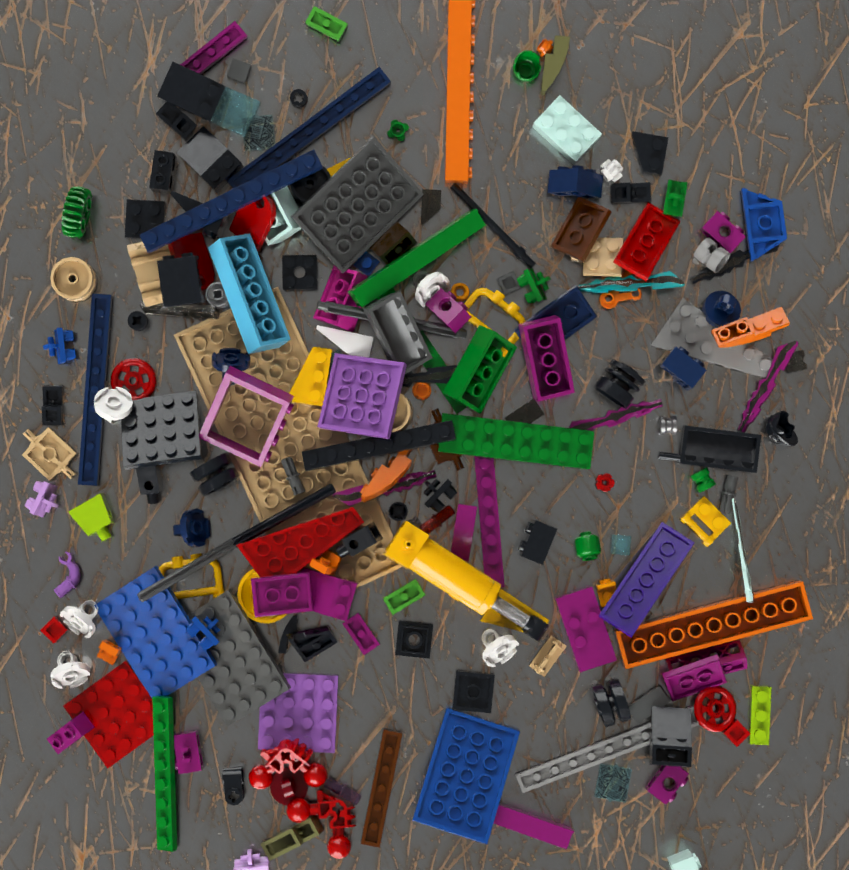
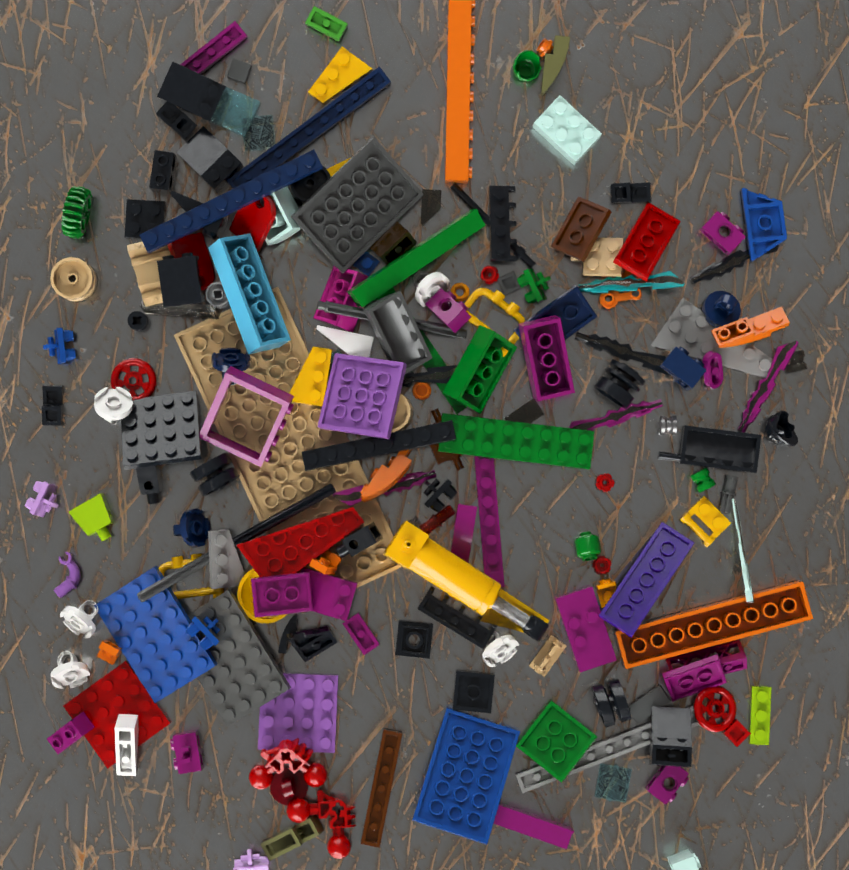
(49, 454): tan plate -> none
(54, 629): red plate -> none
(95, 381): dark blue plate -> none
(126, 744): none -> white slope
(164, 773): green plate -> none
(224, 561): none -> light grey wing
(233, 781): black piece -> none
(291, 263): black piece -> none
(292, 475): dark grey axle -> none
(296, 103): black bush -> none
(338, 75): none -> yellow wing
(342, 791): clear purple axle -> none
(397, 125): green plate -> none
(398, 511): black wheel -> none
(404, 596): bright green plate -> none
(456, 620): none -> black hinge
(486, 271): none -> red plate
(500, 224): none -> black hinge
(537, 541): black brick -> none
(556, 741): none -> green plate
(575, 182): dark blue brick -> none
(605, 569): none -> red plate
(611, 170): white gear -> none
(620, 544): clear light blue plate -> none
(622, 351): none -> black sword
(650, 151): black wing -> none
(675, 198): green hips -> none
(712, 255): light grey wheel -> none
(713, 364): none -> magenta plate

